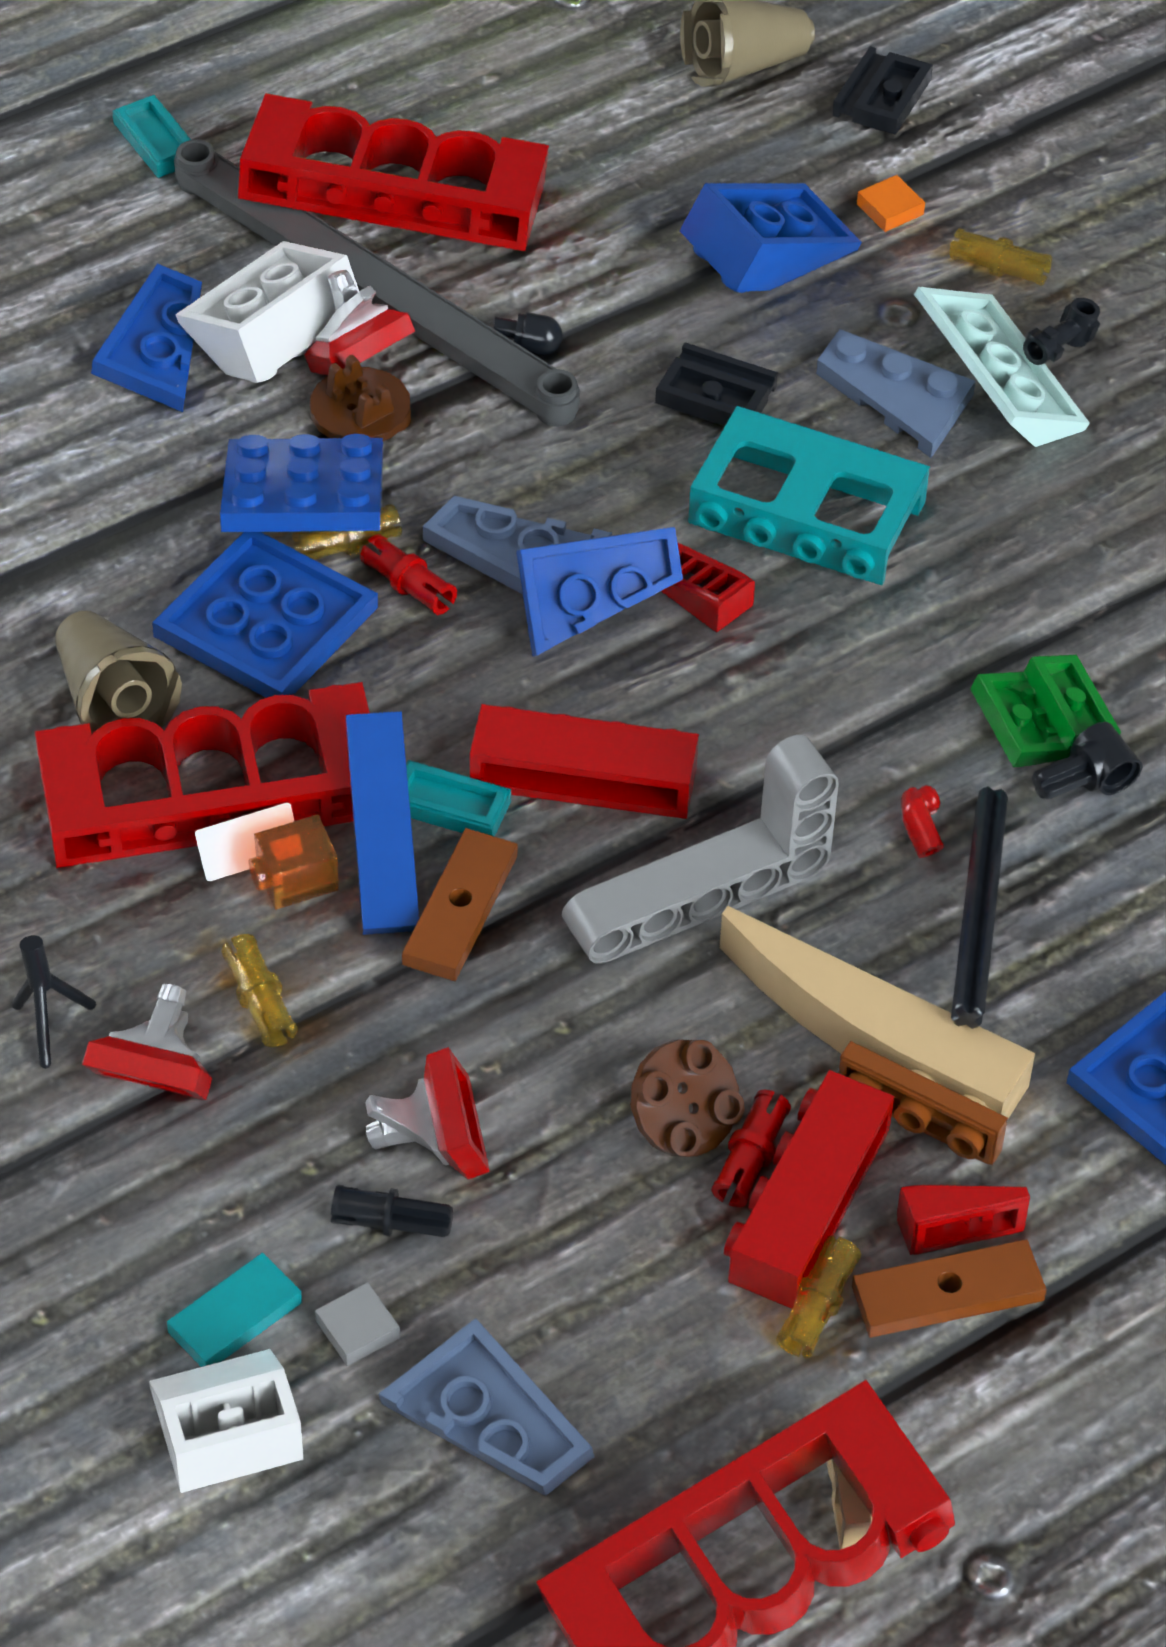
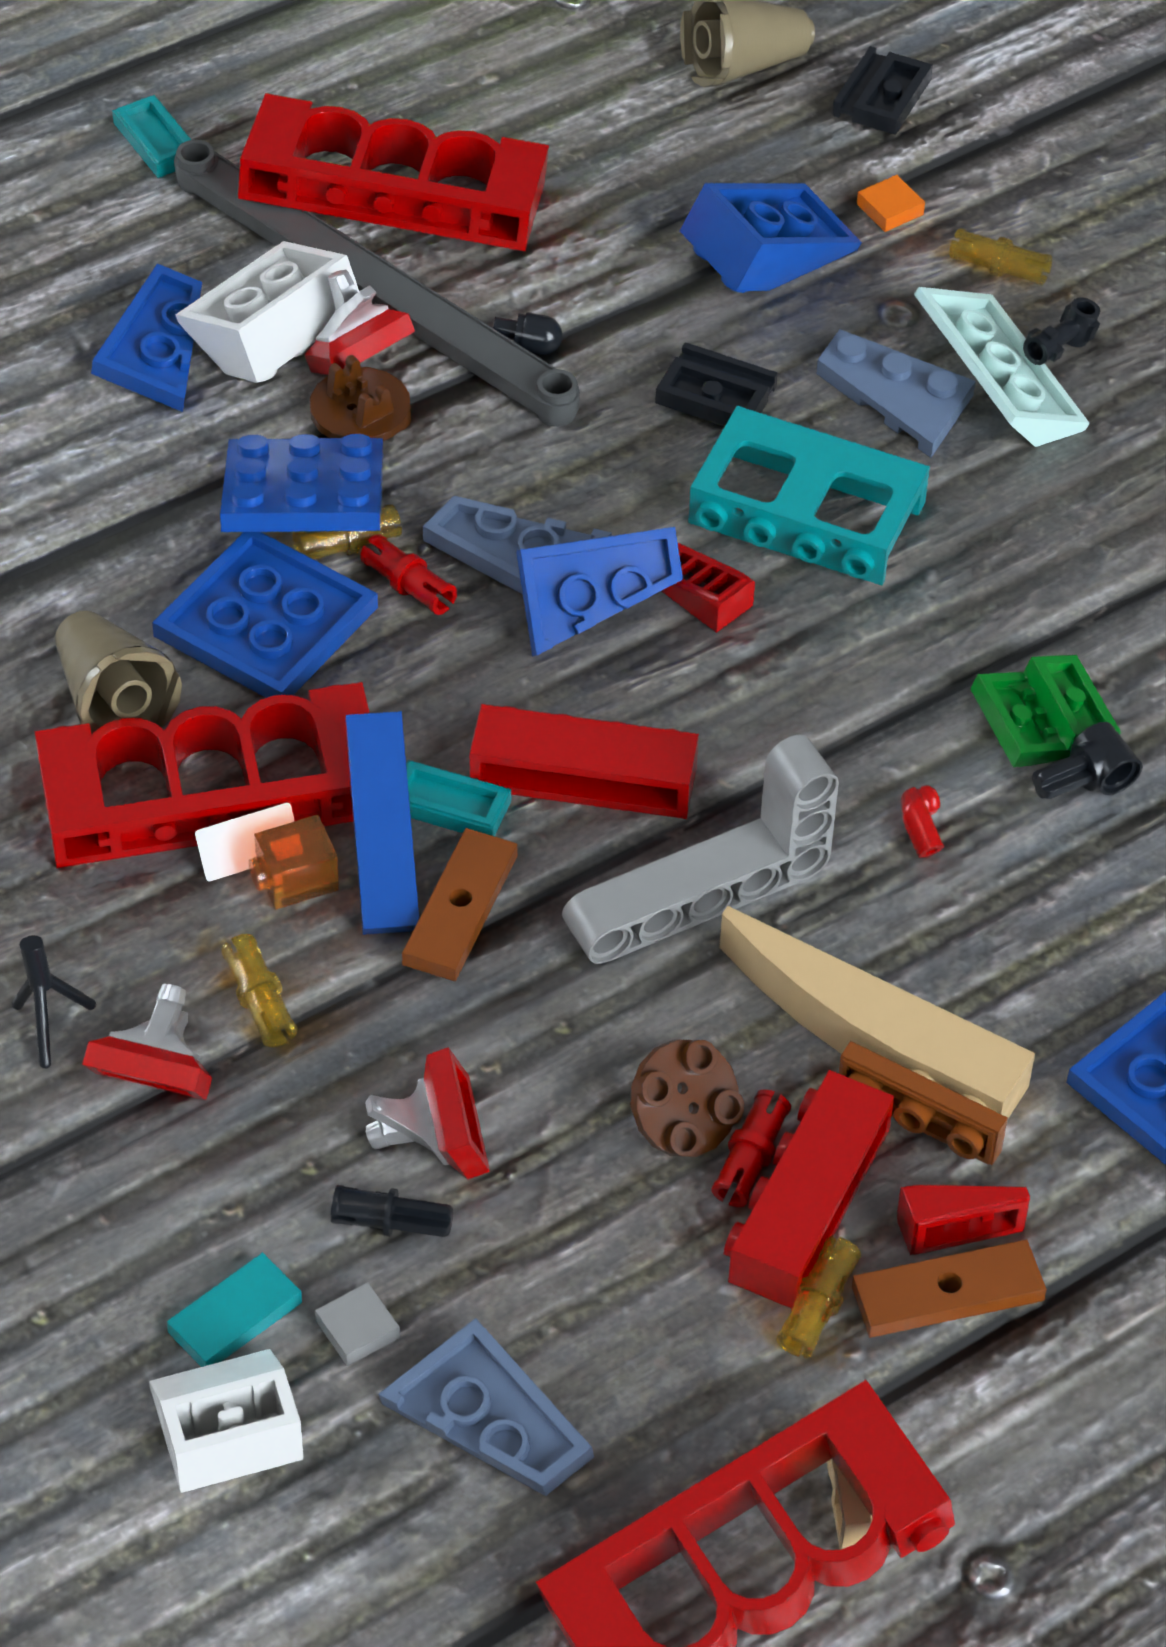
(979, 908): black axle -> none

